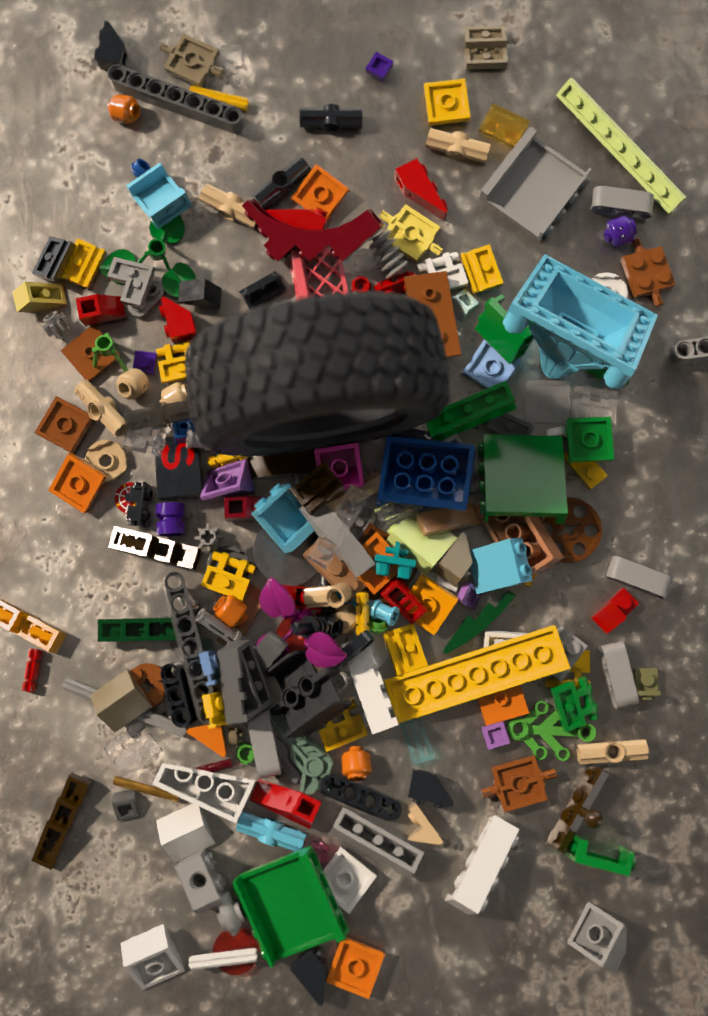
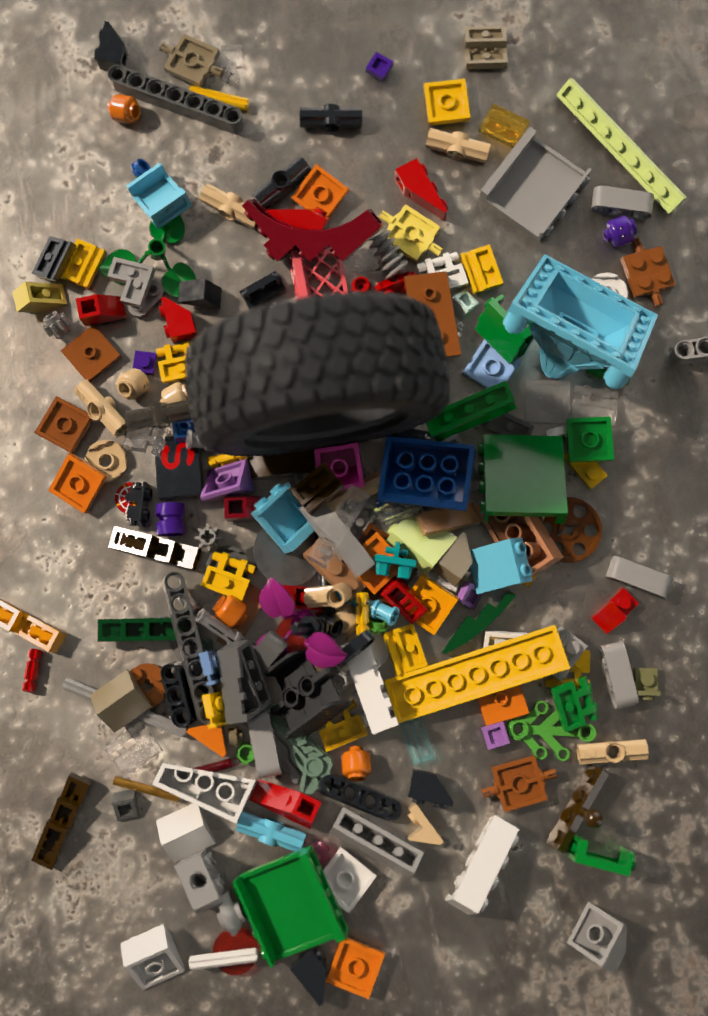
(106, 346): bright green plant -> none

